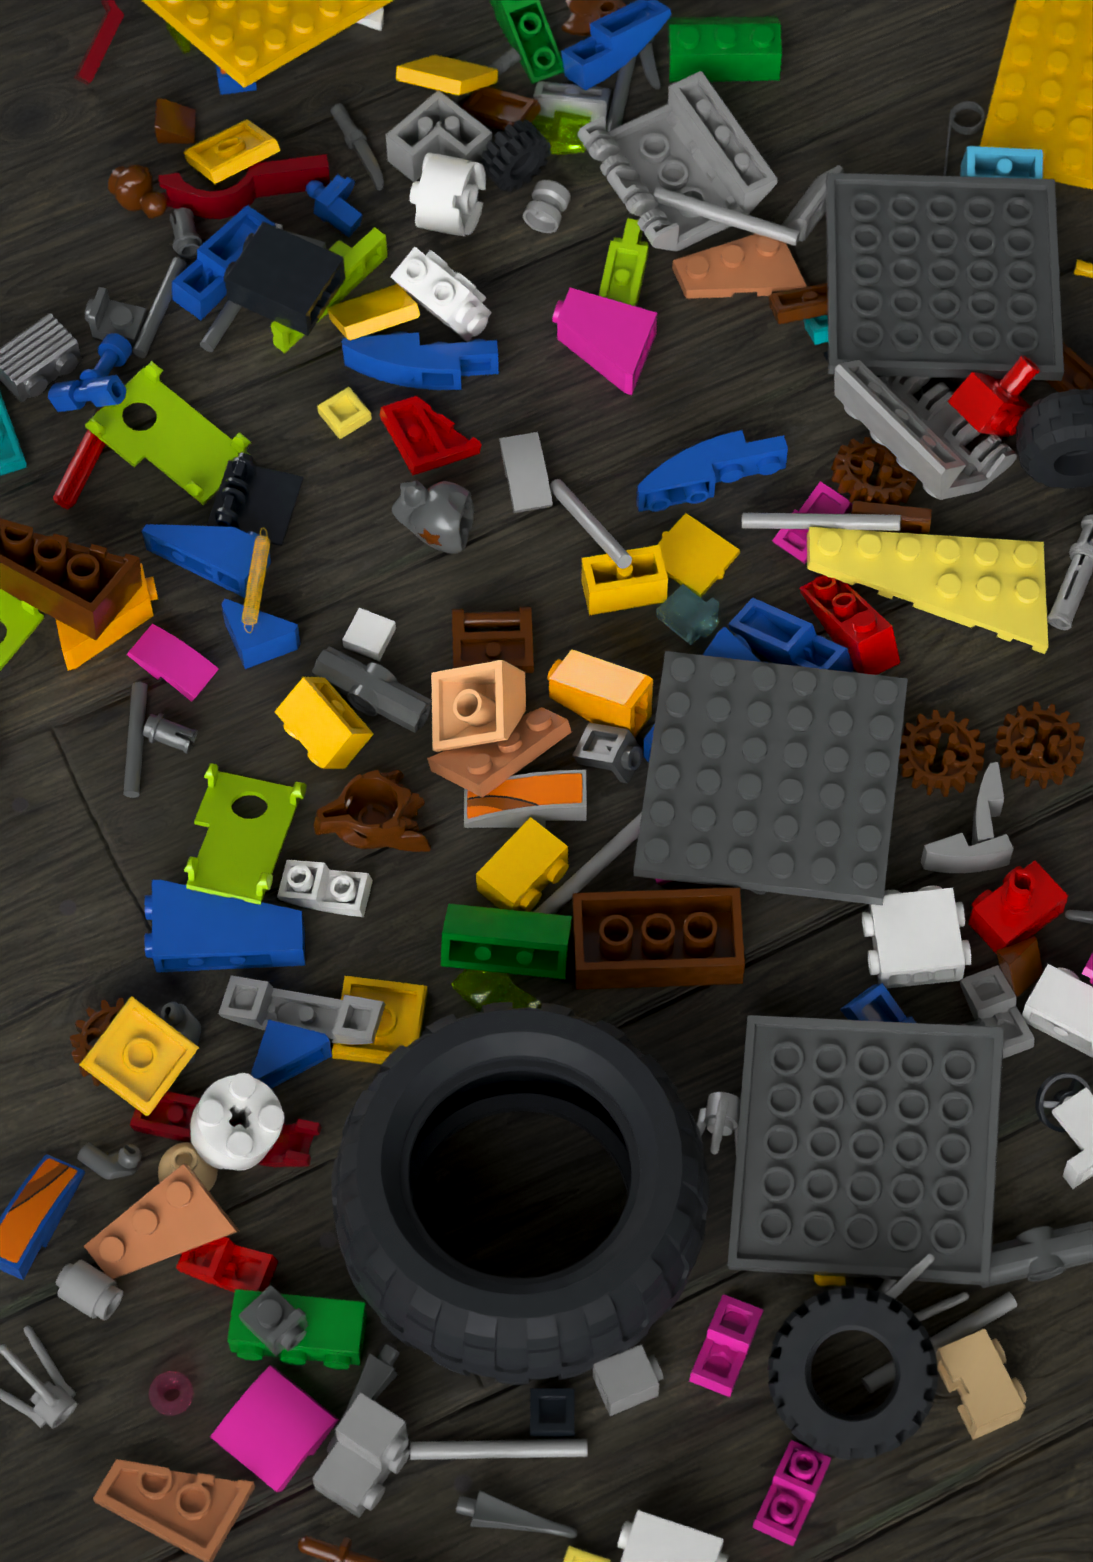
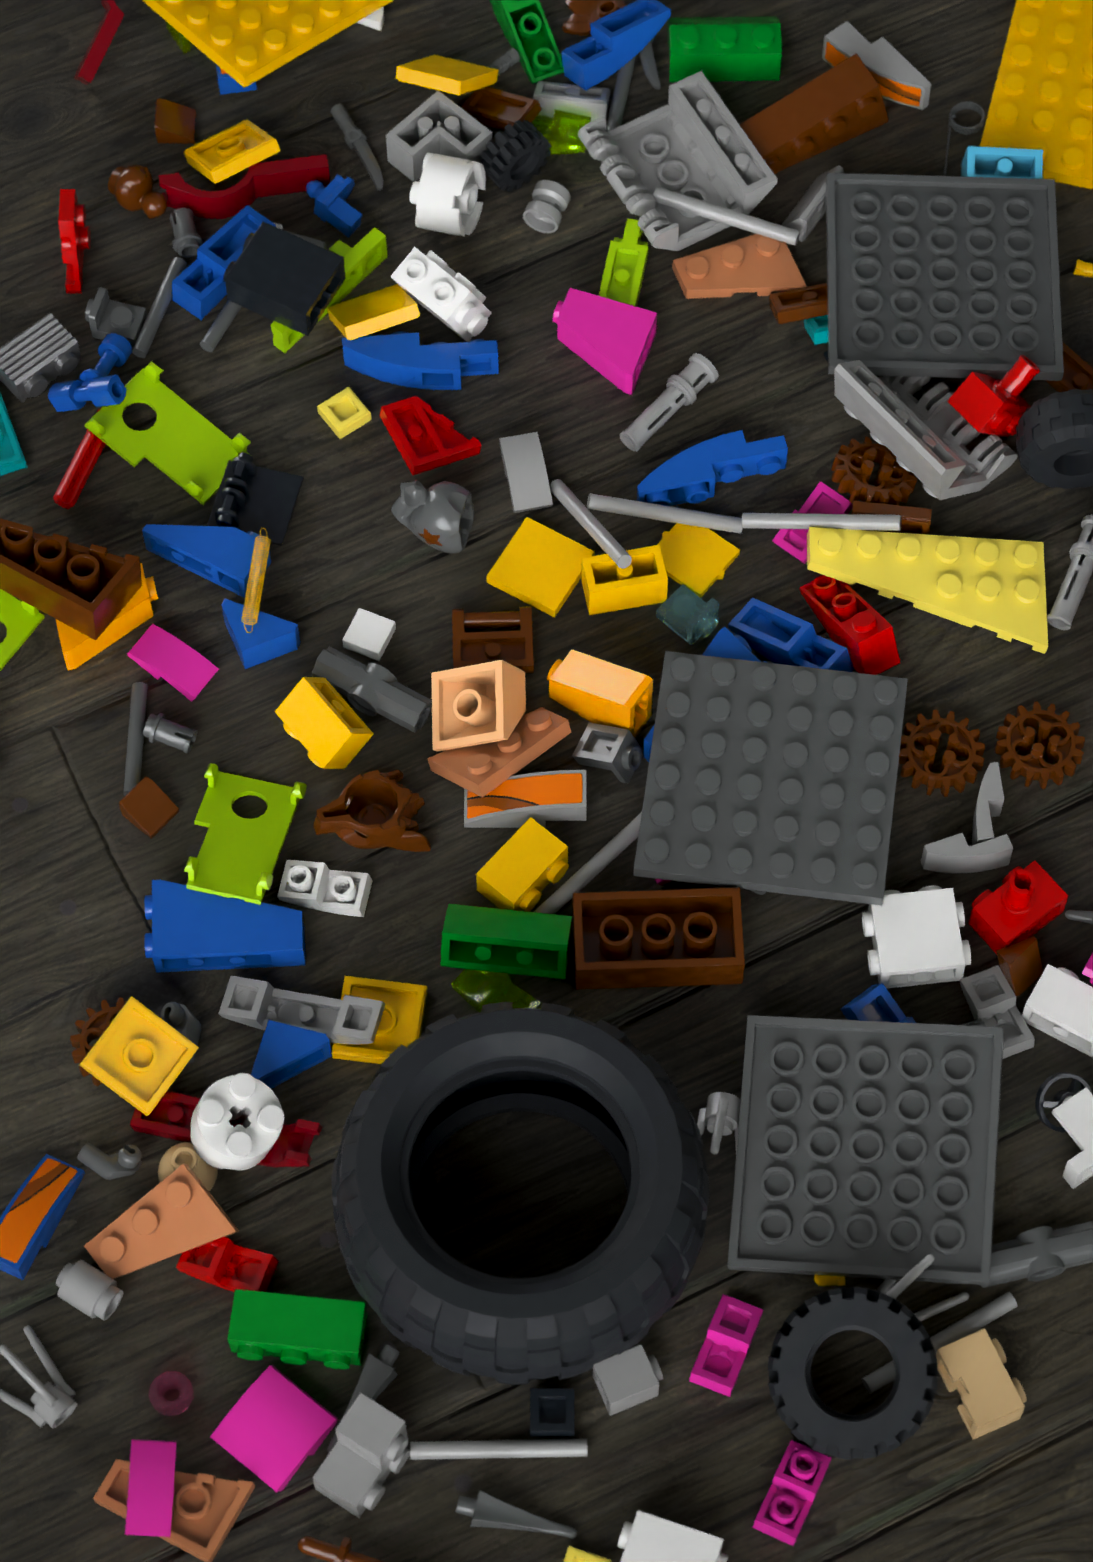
(74, 238): none -> red wing
(148, 807): none -> reddish brown slope
(150, 1488): none -> dark pink slope
(275, 1321): dark grey bracket -> none
(539, 567): none -> yellow tile
(664, 513): none -> light grey bar
(680, 391): none -> light grey pin
(818, 115): none -> reddish brown wedge
(892, 72): none -> light grey slope

